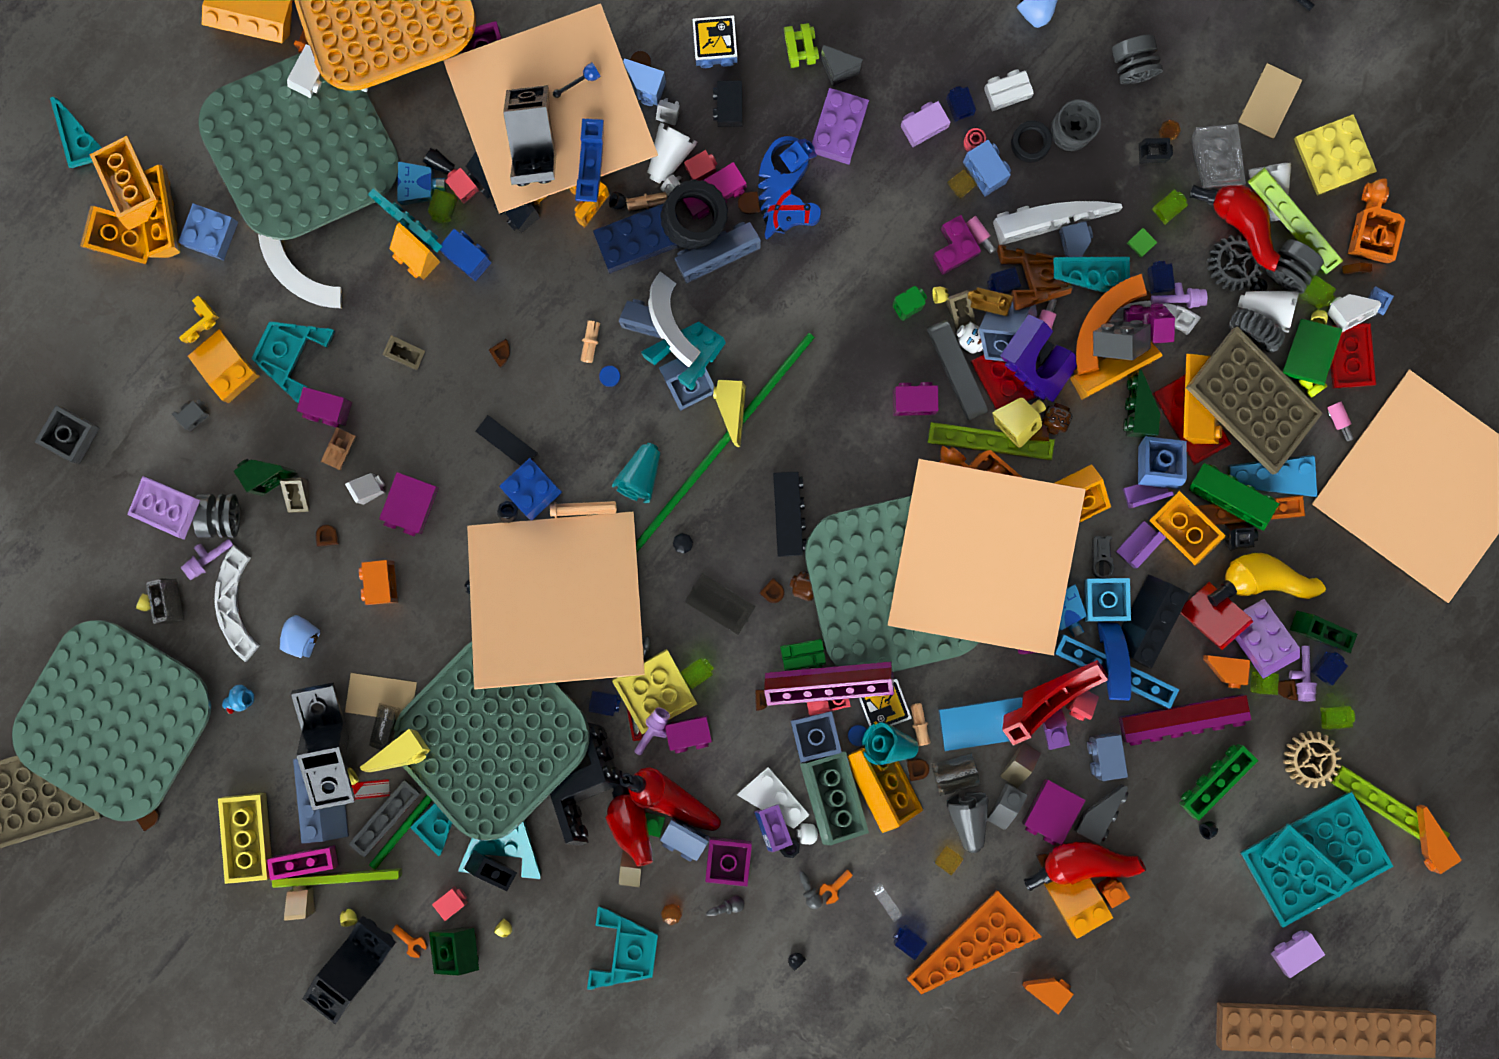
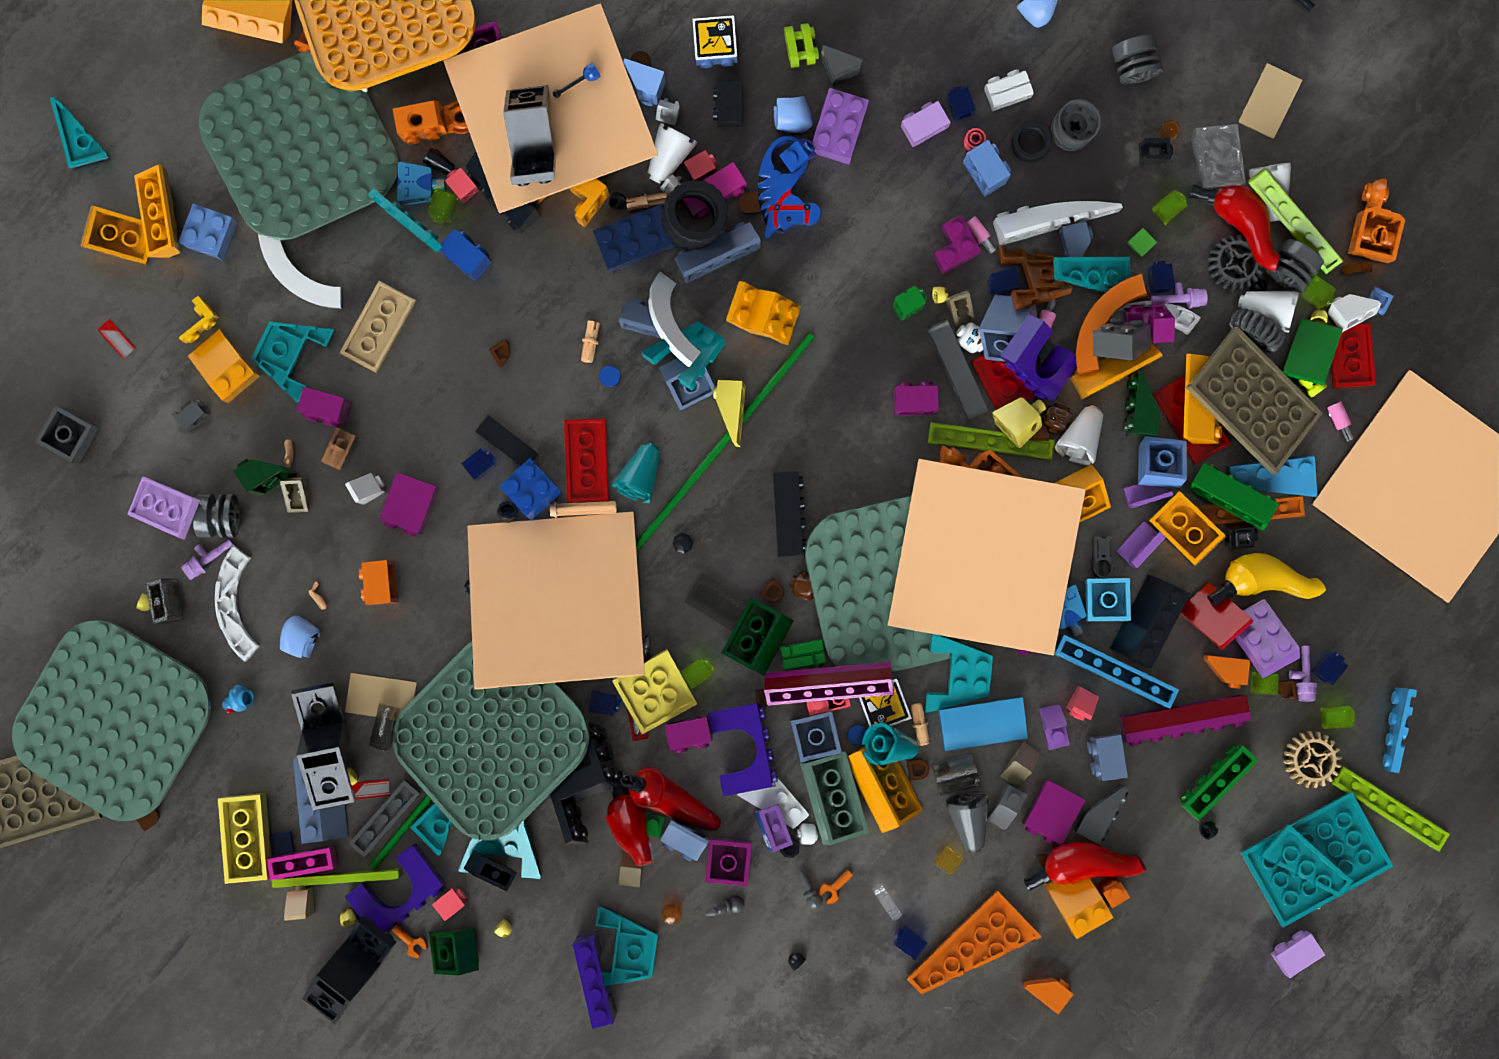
(116, 339): none -> sticker
(125, 182): light orange slope -> none
(281, 842): none -> dark blue tile
(288, 459): none -> light nougat piece
(304, 75): white slope -> none
(317, 598): none -> light nougat piece
(326, 536): reddish brown tile -> none
(377, 326): none -> tan tile
(403, 352): dark tan slope -> none
(403, 751): light yellow slope -> none
(412, 253): light orange slope -> none
(424, 880): none -> dark purple arch
(434, 120): none -> orange brick
(479, 464): none -> clear blue brick
(586, 460): none -> red tile
(590, 160): blue slope -> none
(598, 1001): none -> dark purple arch
(656, 724): lavender piece -> none
(757, 636): none -> dark green slope
(760, 773): none -> dark purple arch
(763, 313): none -> light orange bracket
(792, 115): none -> light blue piece
(961, 184): clear yellow tile -> none
(968, 674): none -> teal wing
(990, 301): pearl gold hinge -> none
(1048, 698): red arch -> none
(1082, 437): none -> white cone
(1117, 660): blue slope -> none
(1323, 631): dark green slope -> none
(1326, 1030): medium nougat brick -> none
(1335, 154): light yellow plate -> none
(1398, 728): none -> dark azure wing
(1434, 843): orange slope -> none

